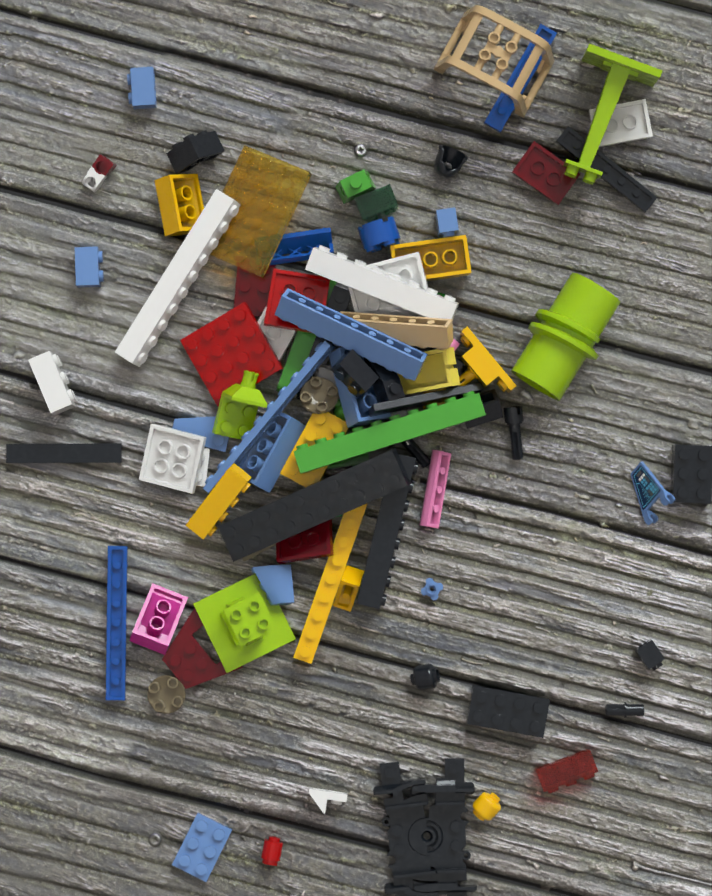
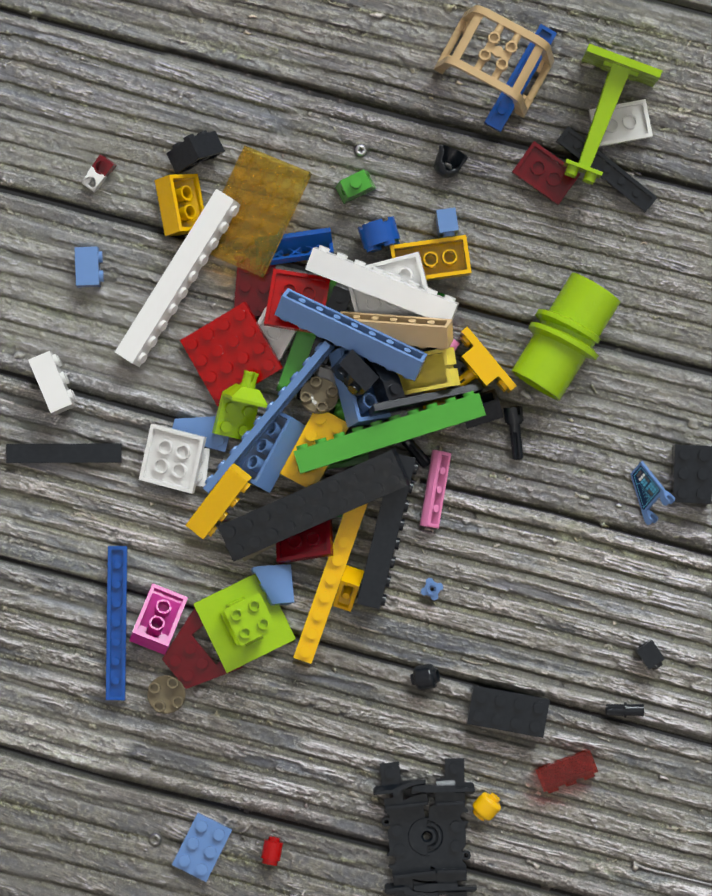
(142, 87): medium blue brick -> none
(321, 796): white slope -> none
(376, 203): clear green brick -> none

